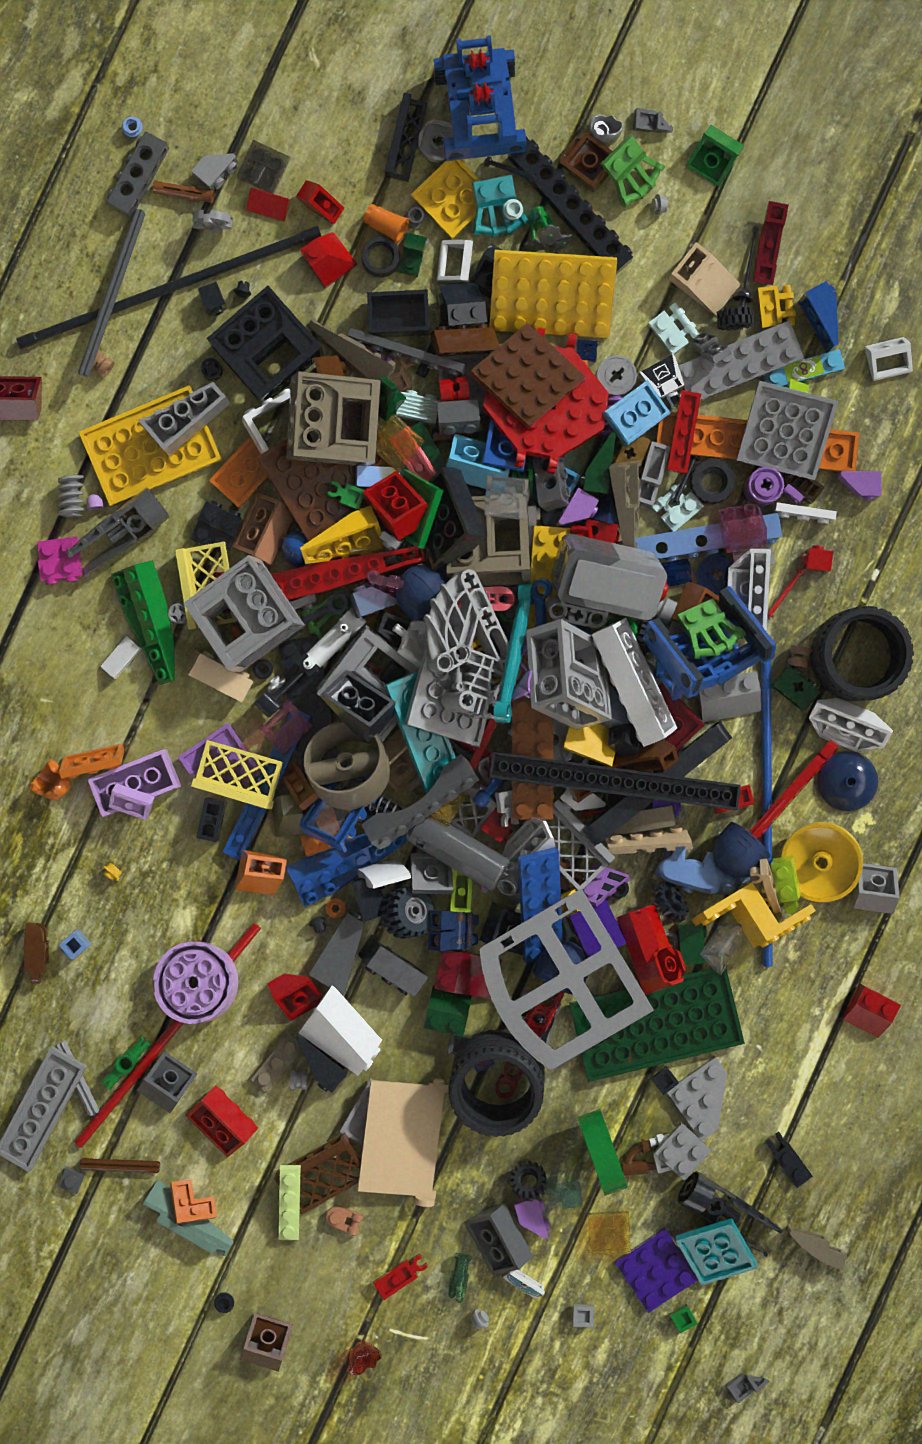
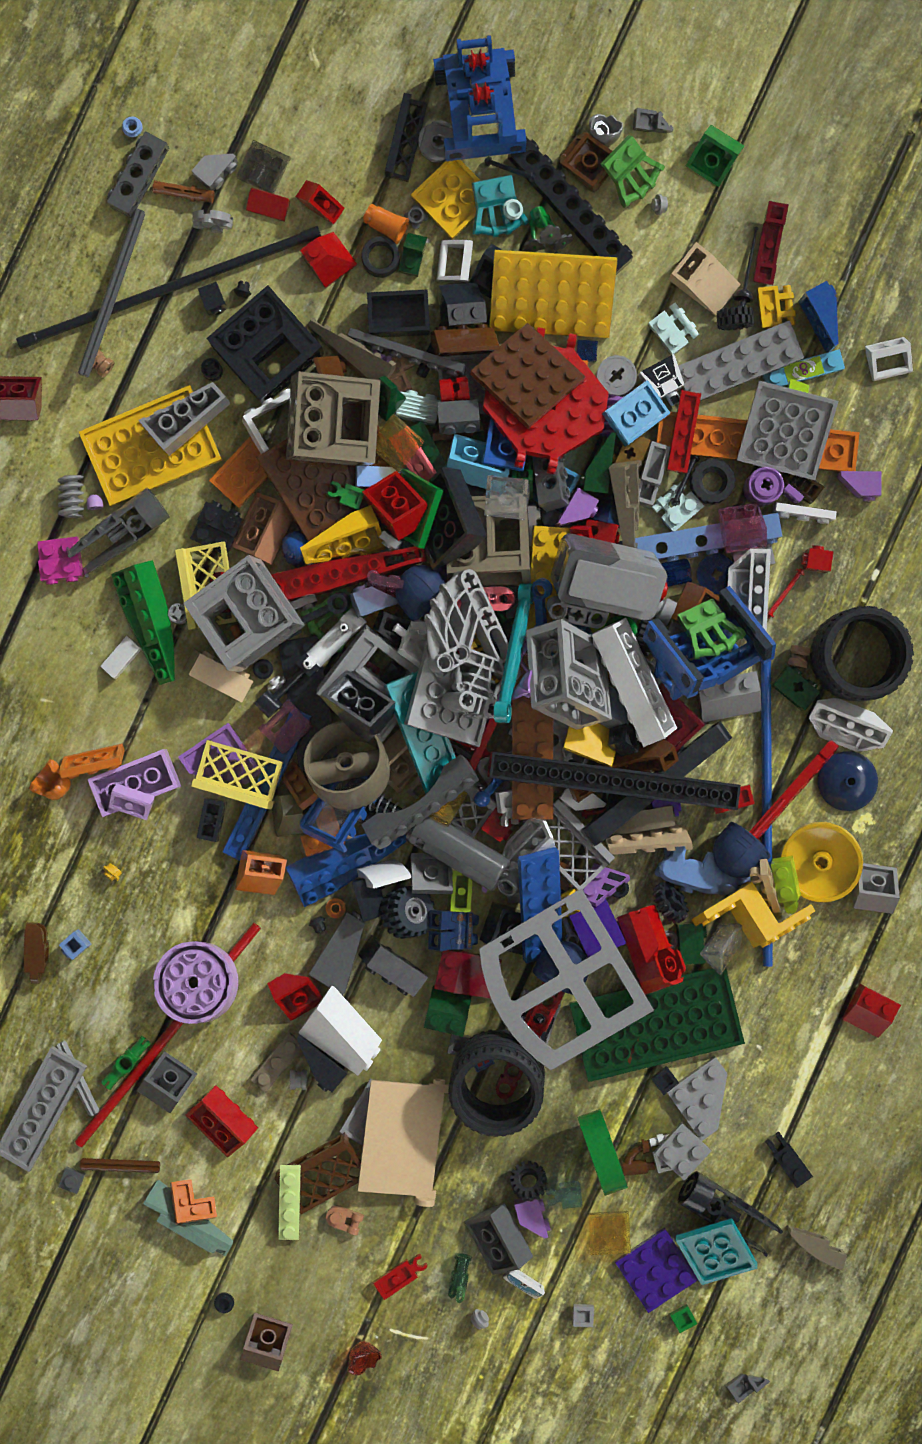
(710, 348): flat silver slope -> none

